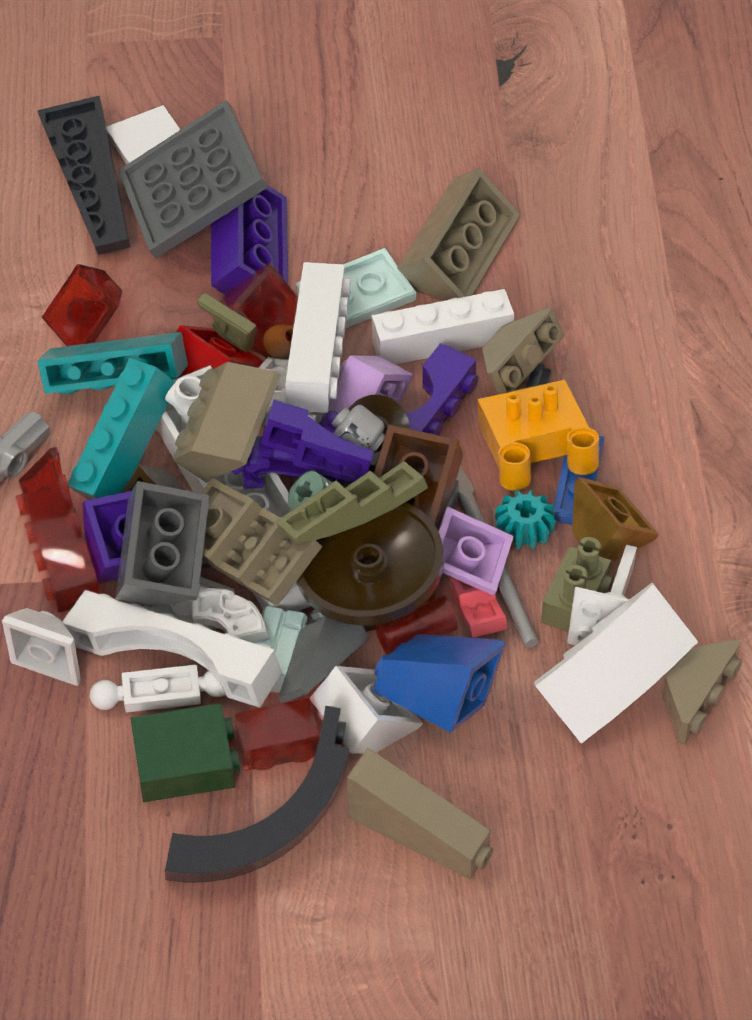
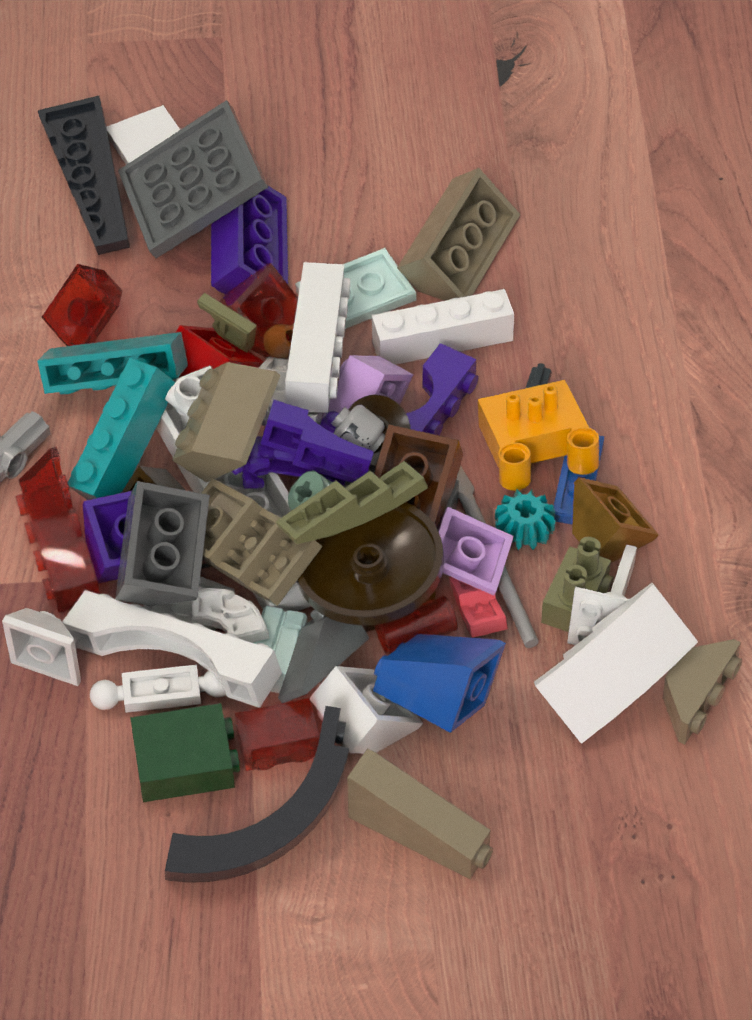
(519, 348): dark tan slope -> none

